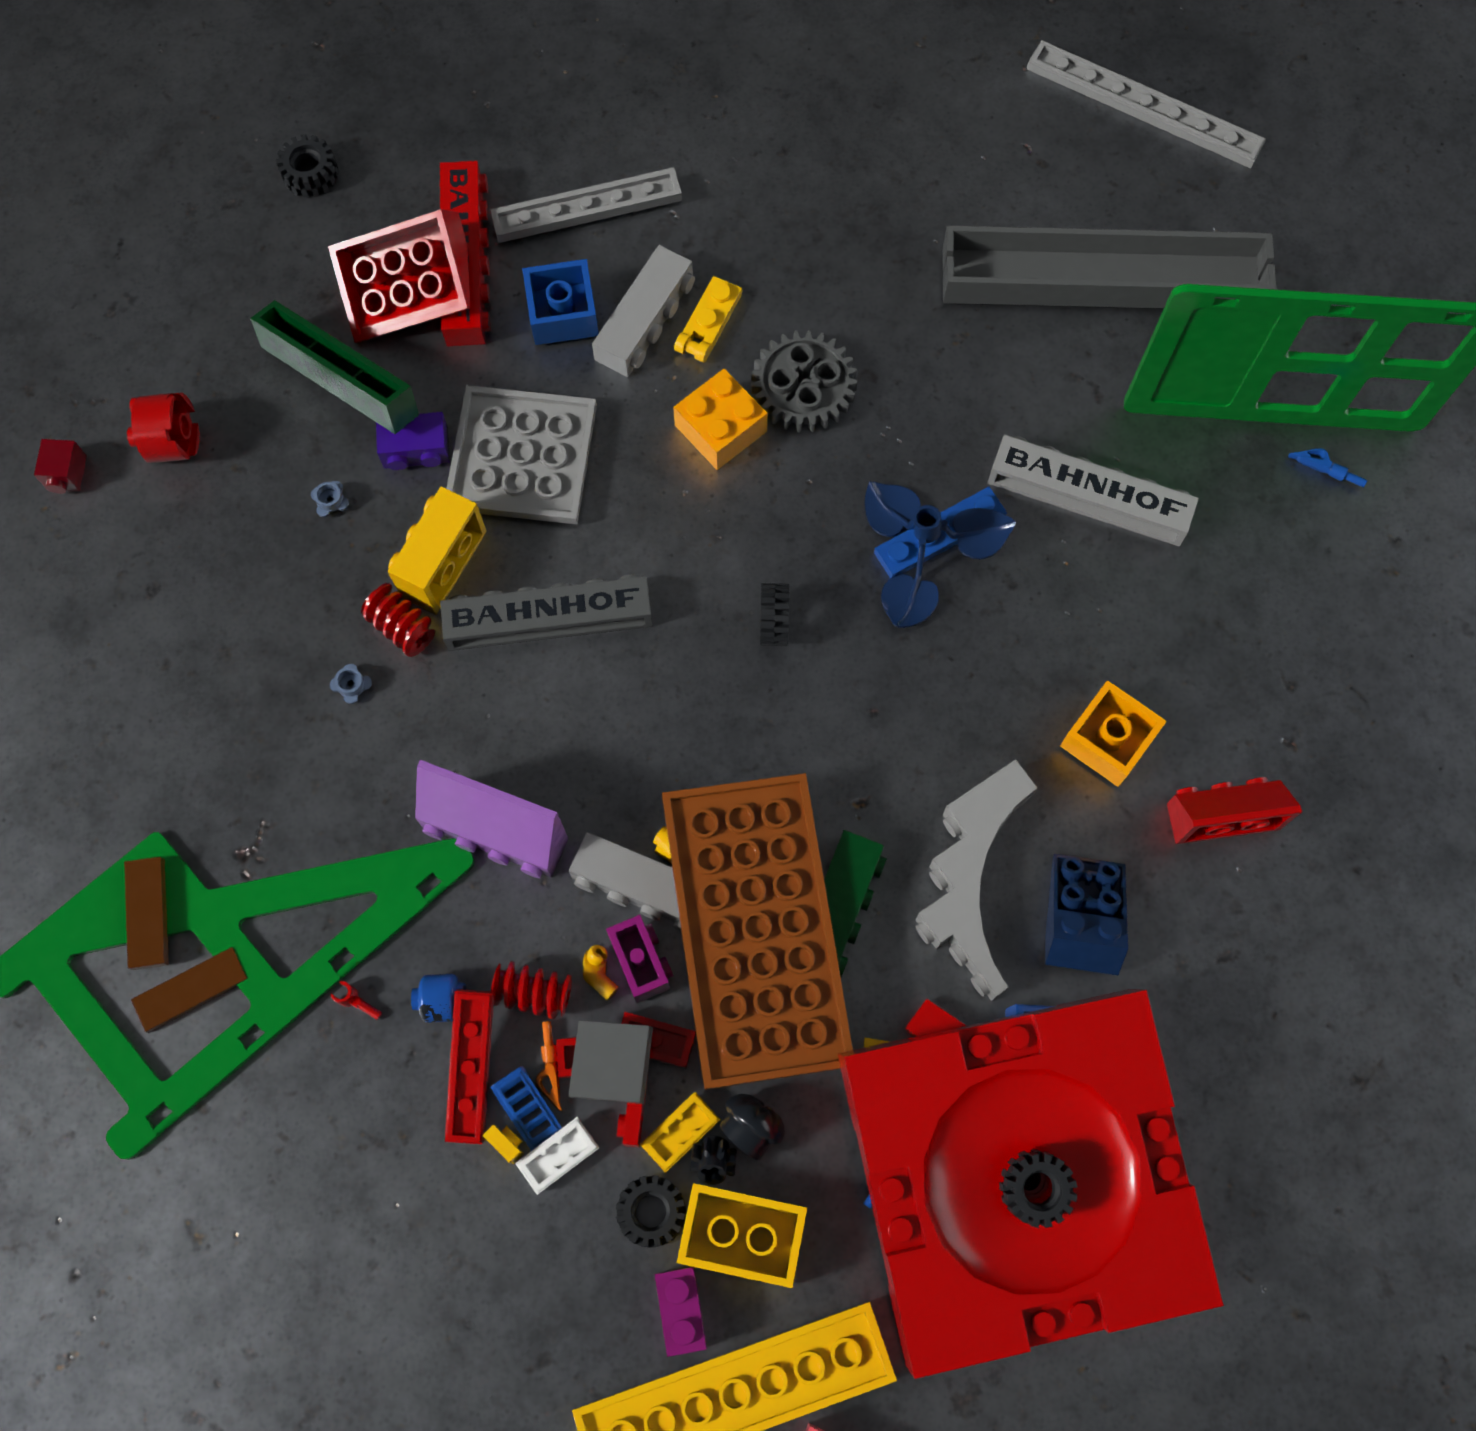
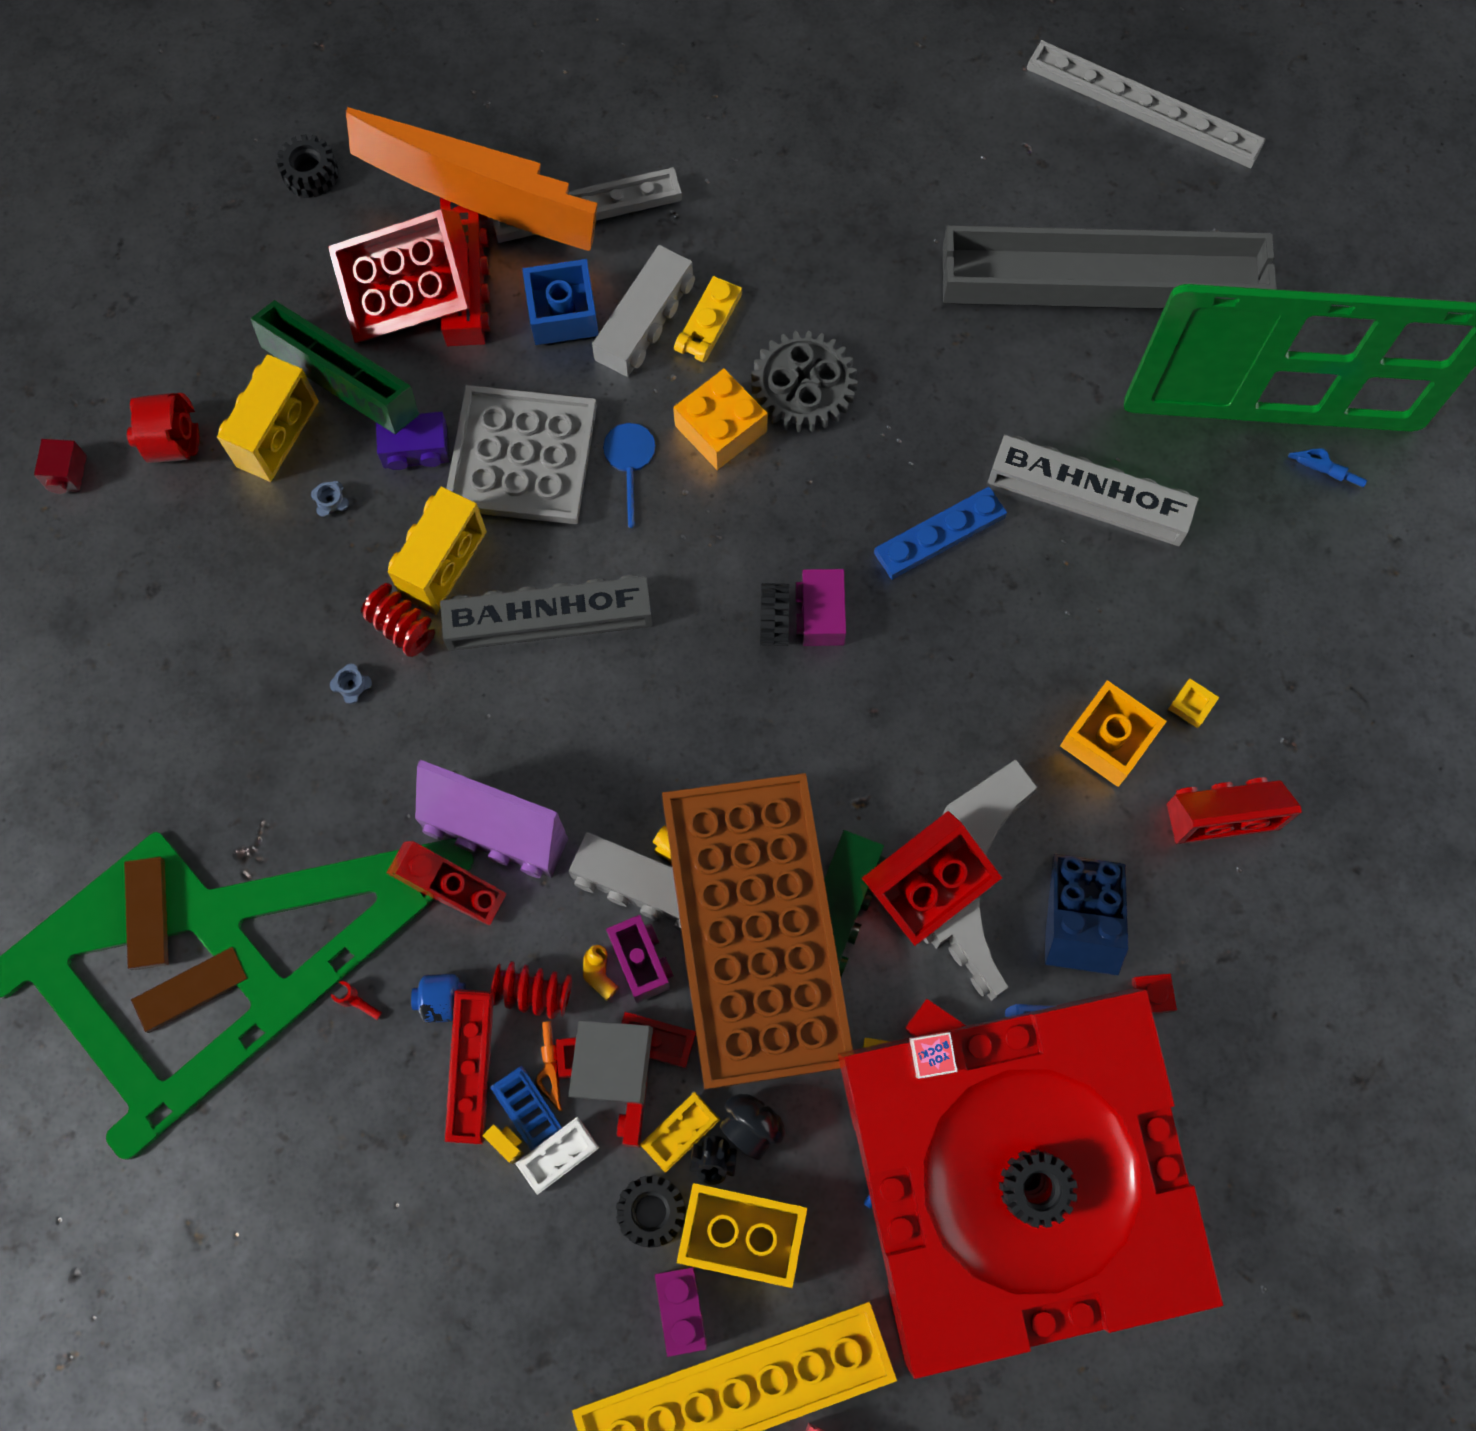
(268, 417): none -> yellow brick
(446, 882): none -> red slope
(474, 178): none -> orange slope
(629, 449): none -> blue piece
(822, 607): none -> magenta brick
(892, 508): dark blue plant -> none
(932, 877): none -> red slope
(933, 1055): none -> tile
(1159, 991): none -> red plate
(1193, 703): none -> yellow plate

